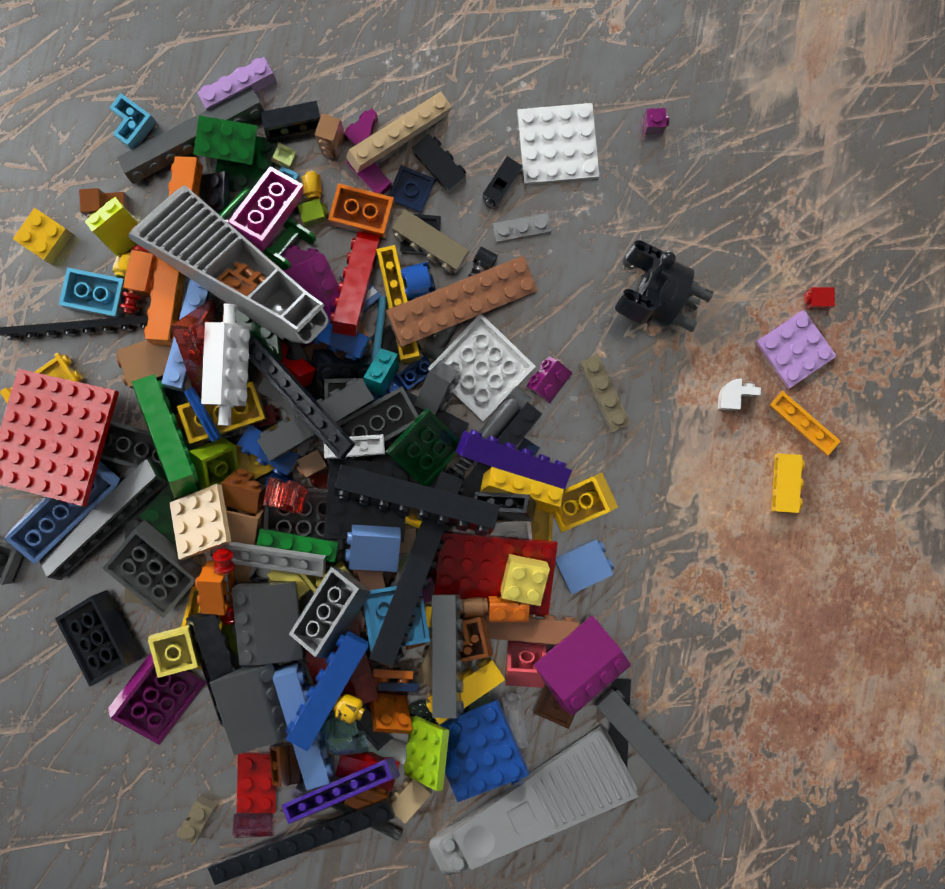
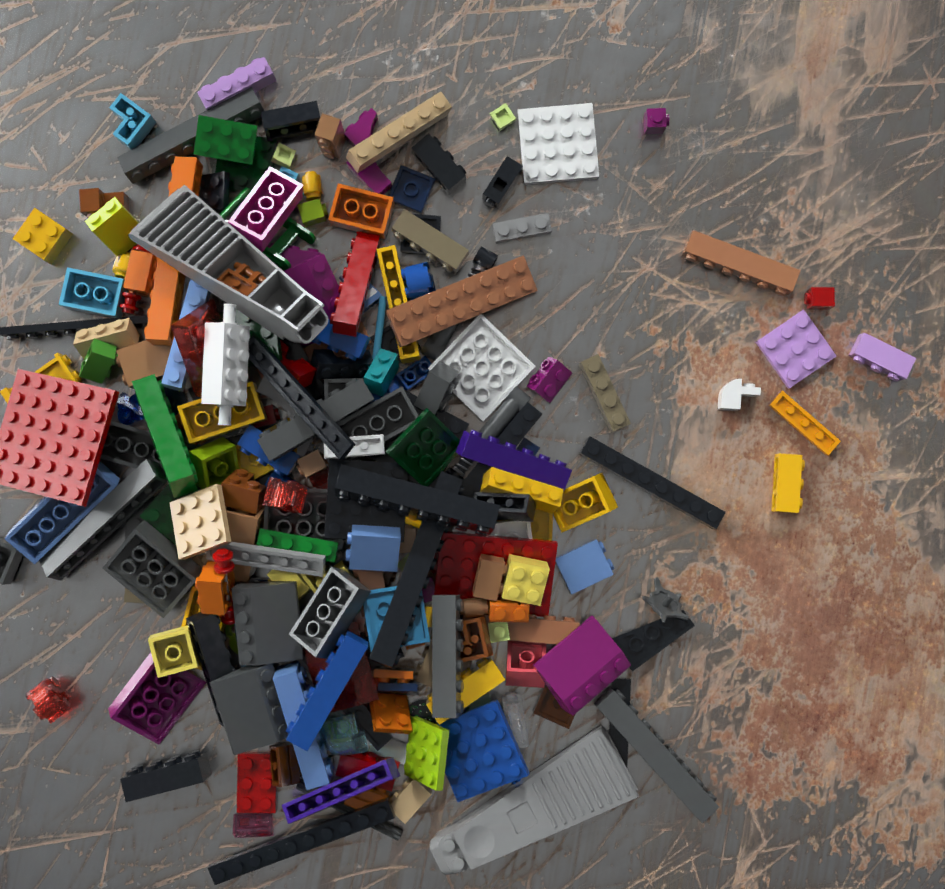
(49, 699): none -> clear red brick
(98, 361): none -> bright green brick
(98, 637): black slope -> none
(120, 333): none -> tan arch
(128, 405): none -> clear blue plate
(165, 776): none -> black brick
(197, 819): dark tan piece -> none
(202, 414): blue axle -> none
(348, 709): yellow head -> none
(489, 577): none -> medium nougat brick
(498, 631): none -> yellowish green plate
(503, 116): none -> yellowish green plate
(650, 639): none -> black wing
(652, 483): none -> black brick
(663, 290): black piece -> none
(665, 603): none -> dark grey piece
(741, 262): none -> nougat brick
(882, 357): none -> lavender brick

